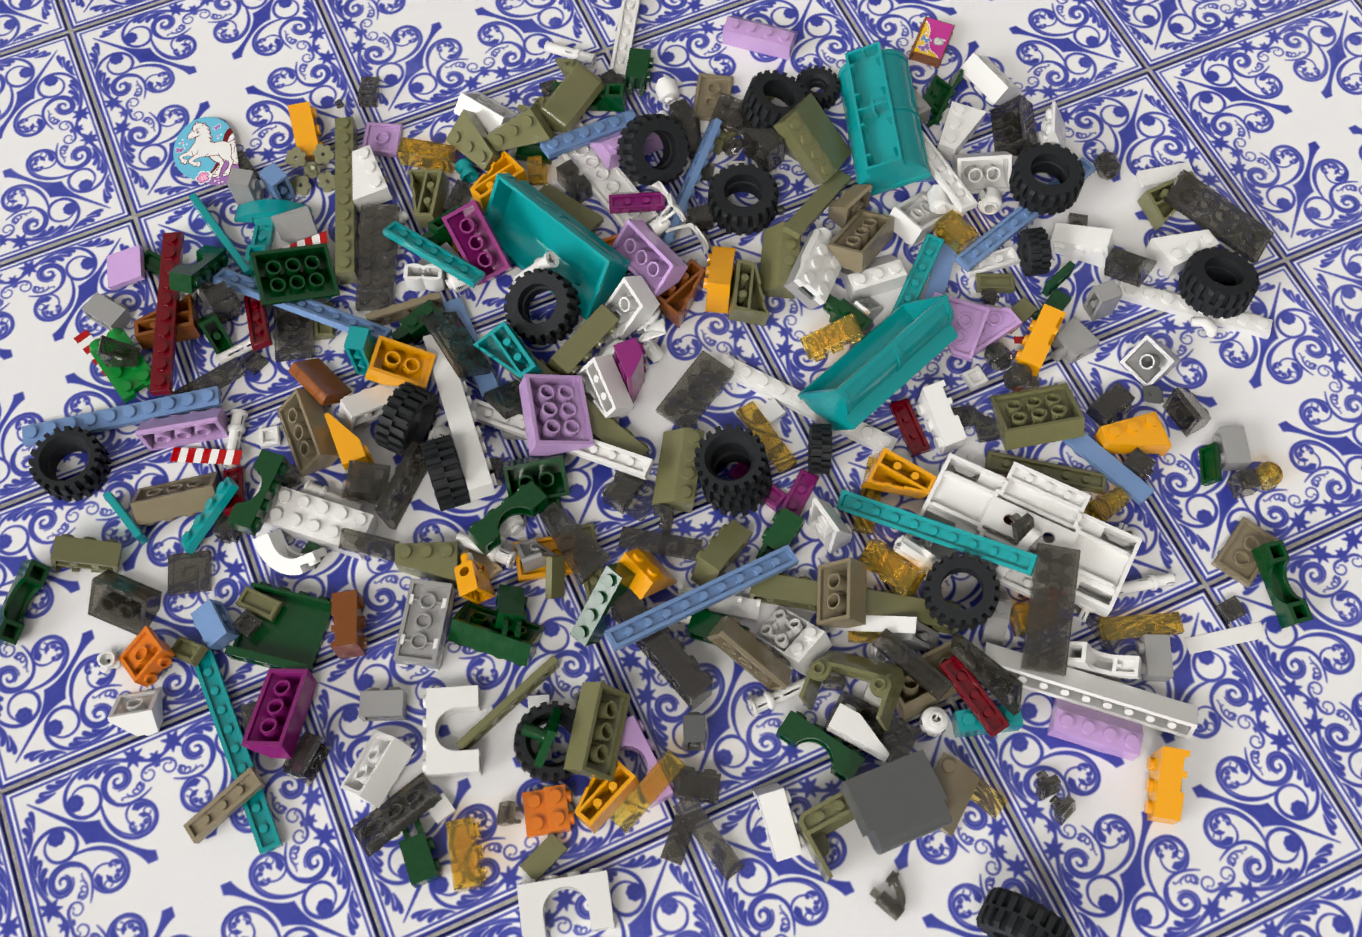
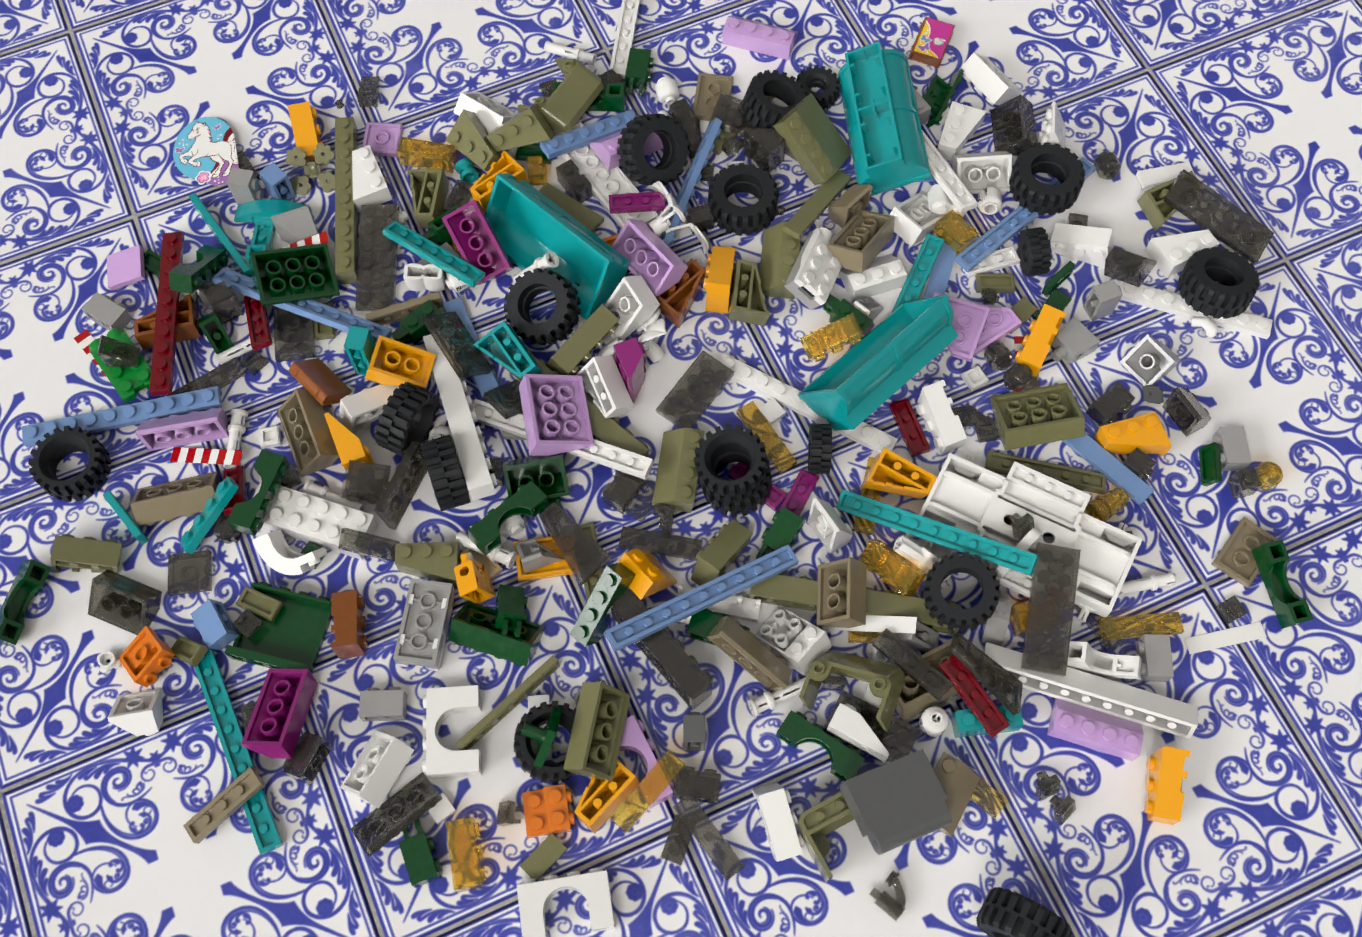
(555, 576): olive tile -> none

